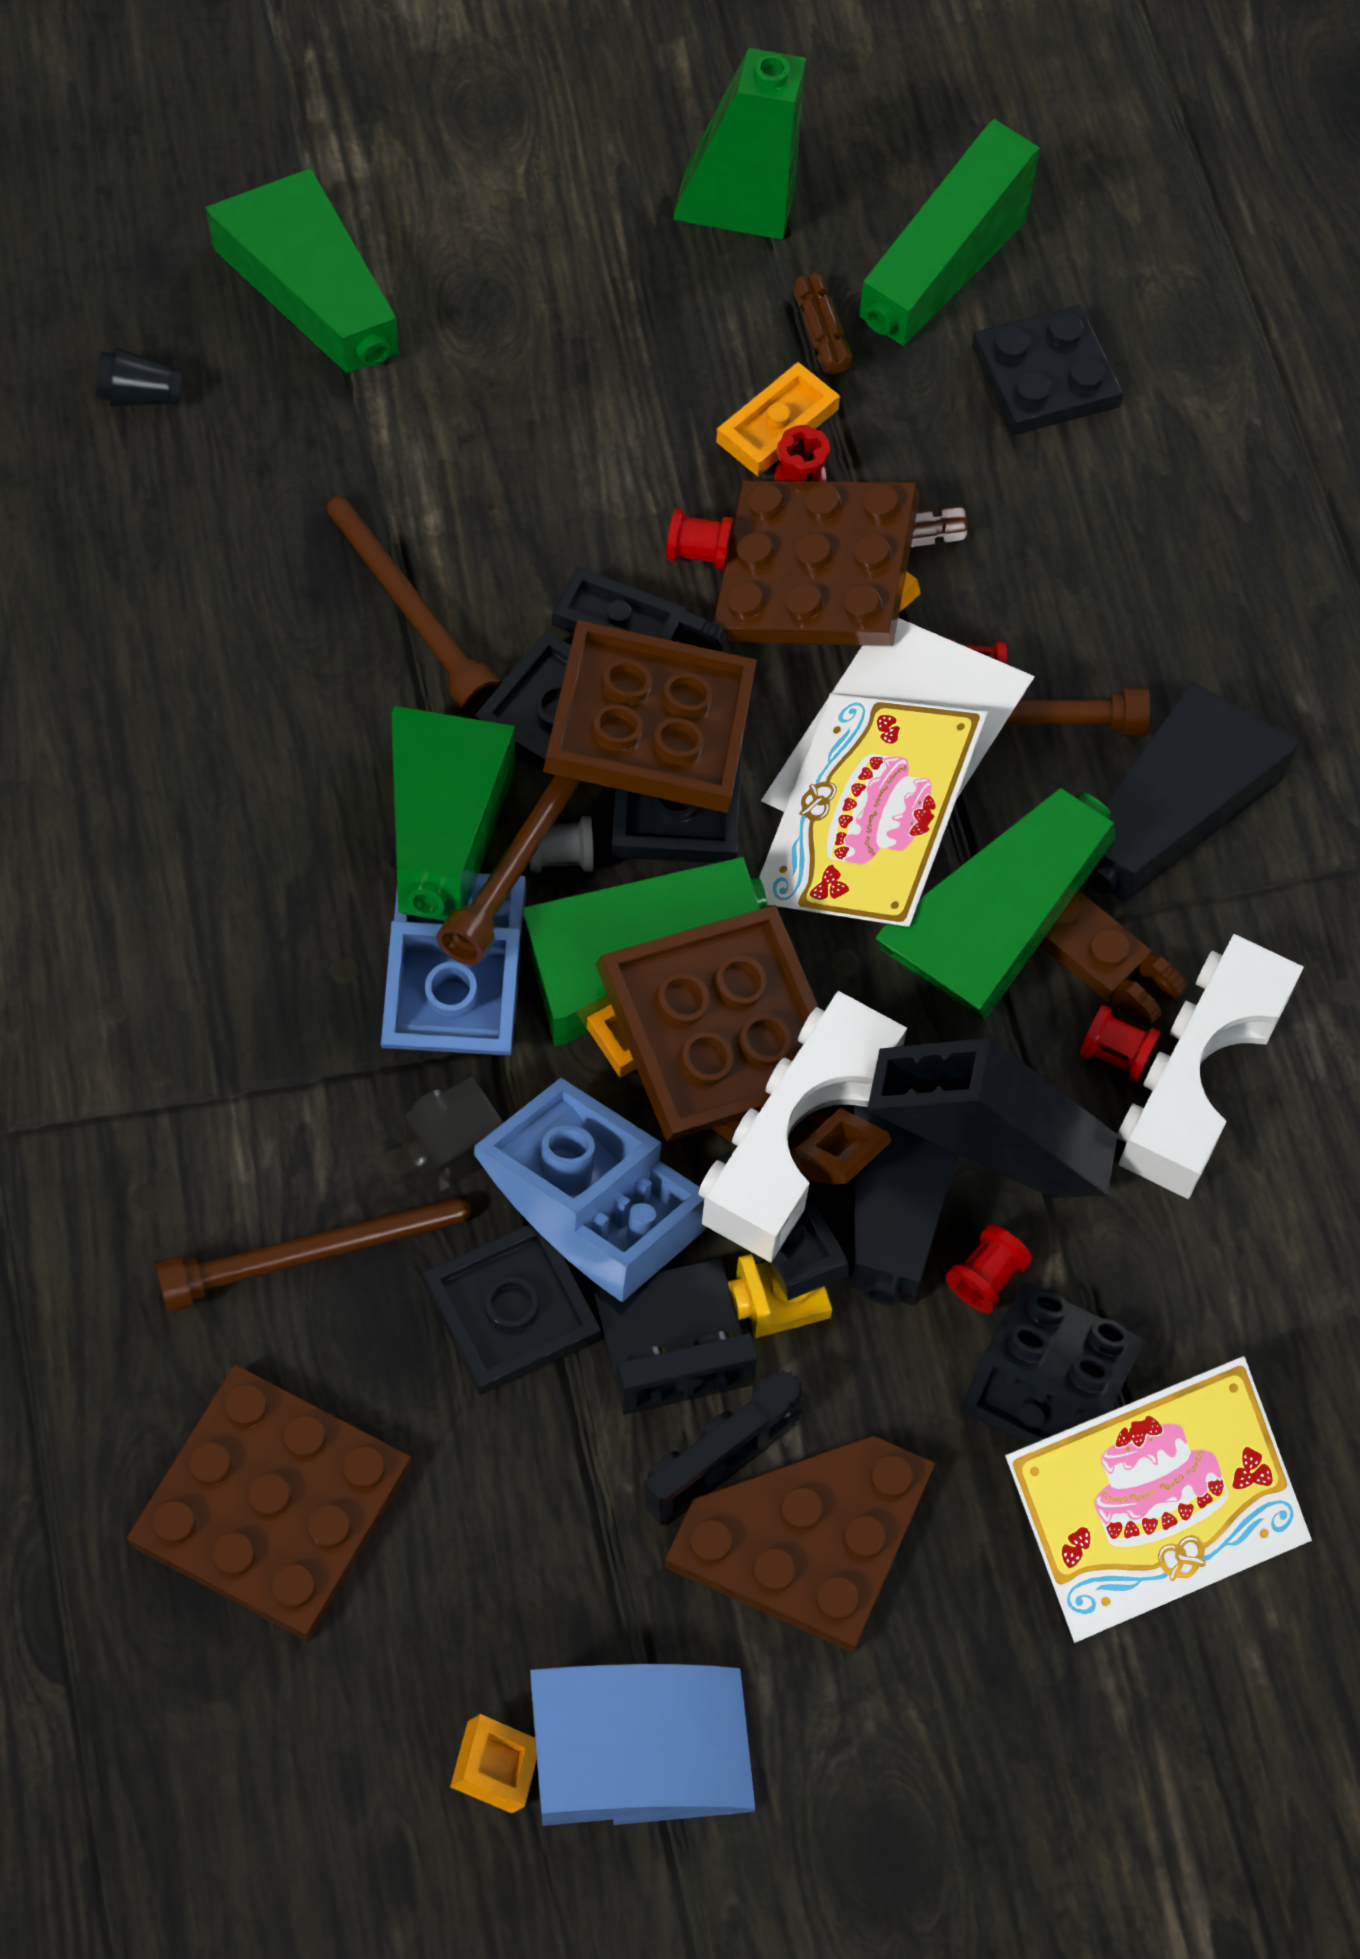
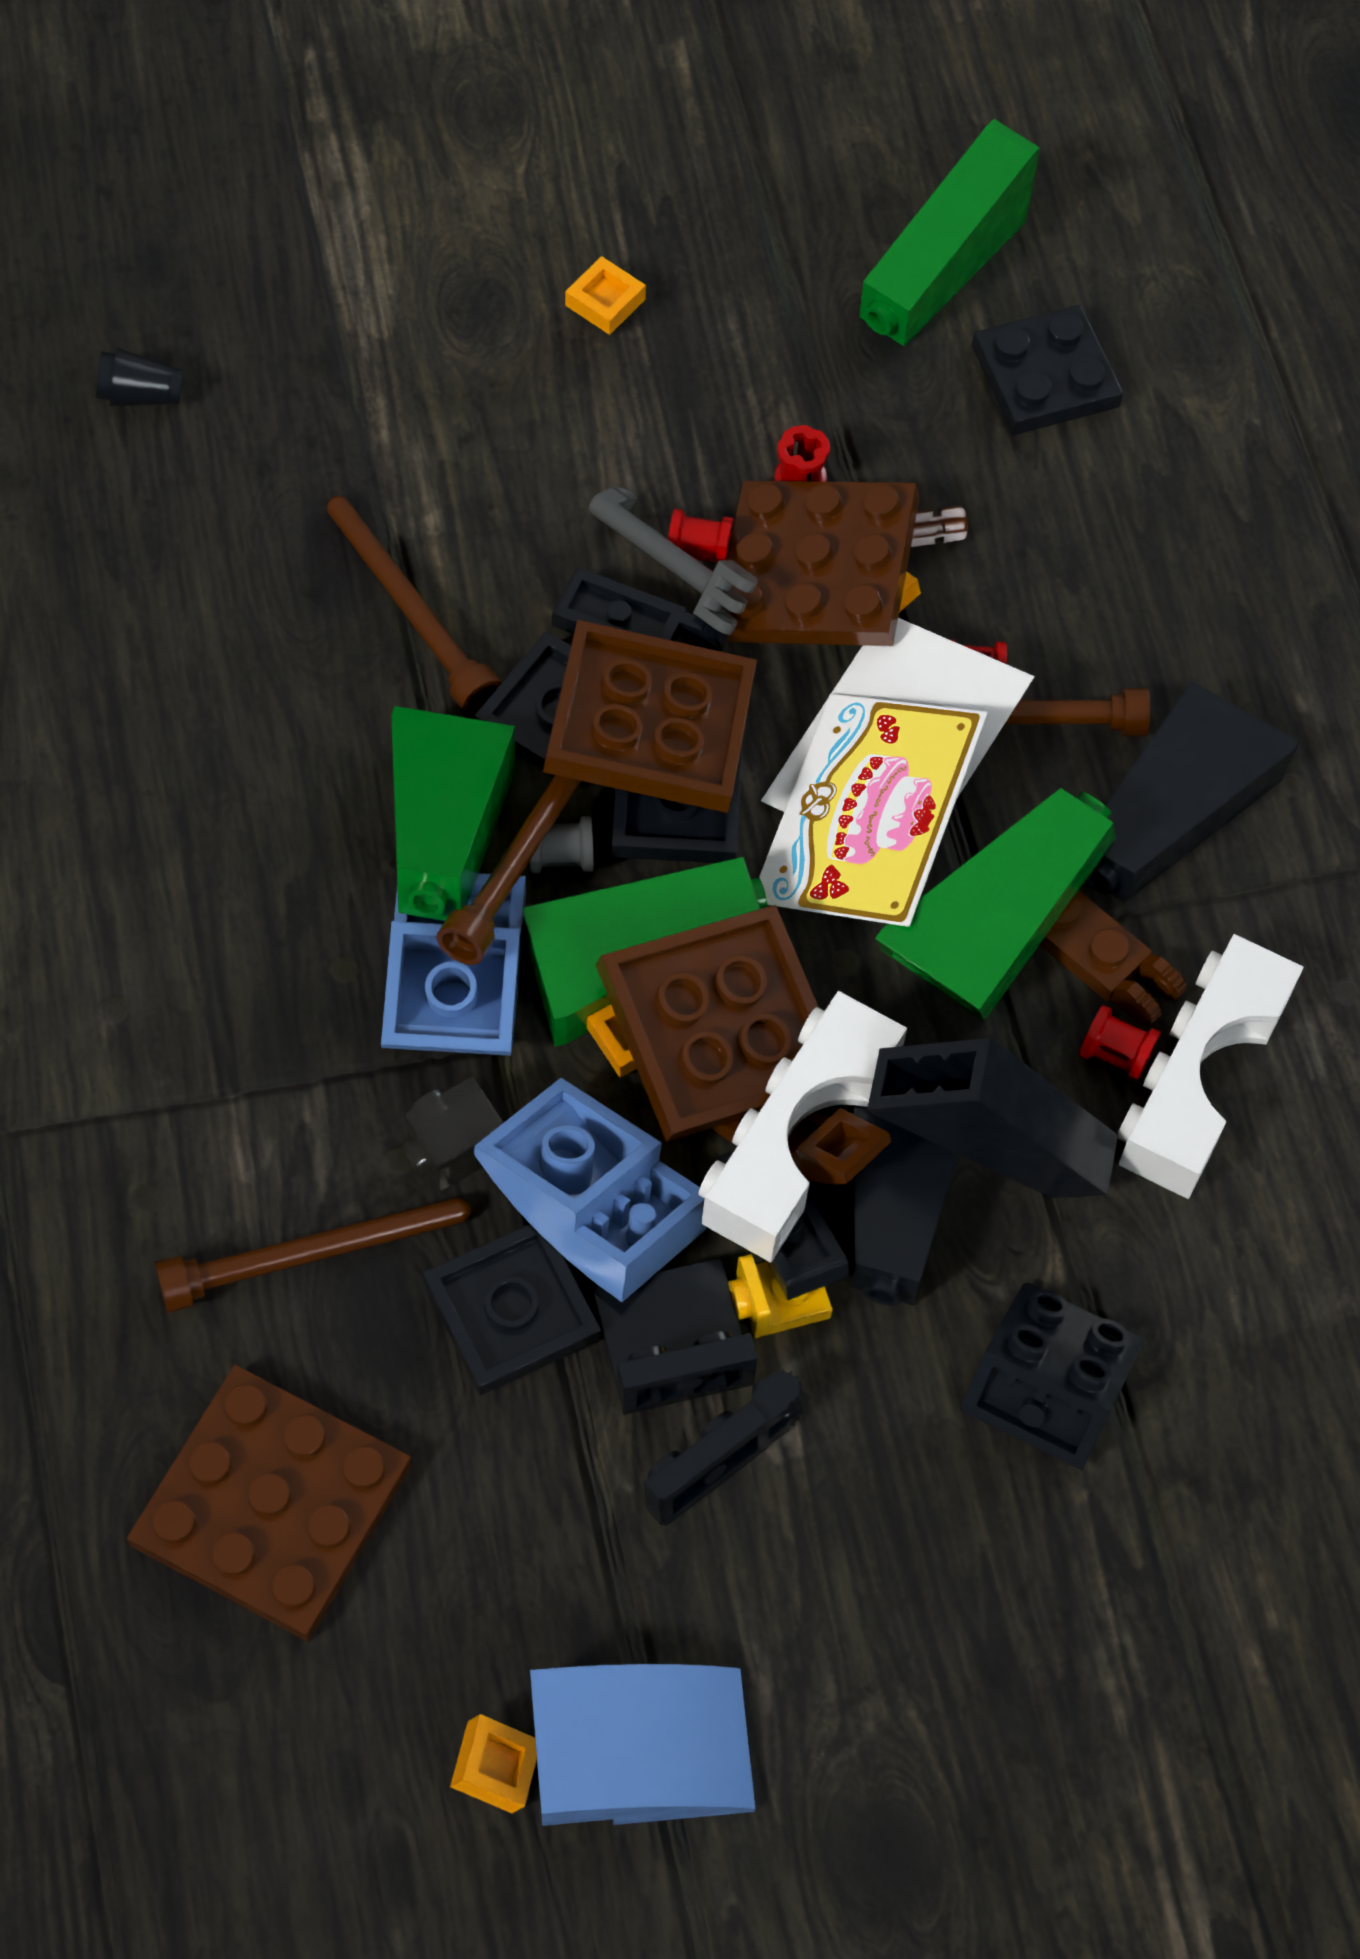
(307, 267): green slope -> none
(605, 295): none -> light orange plate
(715, 586): none -> dark grey hinge
(749, 152): green slope -> none
(788, 402): light orange plate -> none
(807, 1536): reddish brown plate -> none
(823, 324): reddish brown axle -> none
(989, 1268): red bush -> none
(1158, 1498): sticker -> none

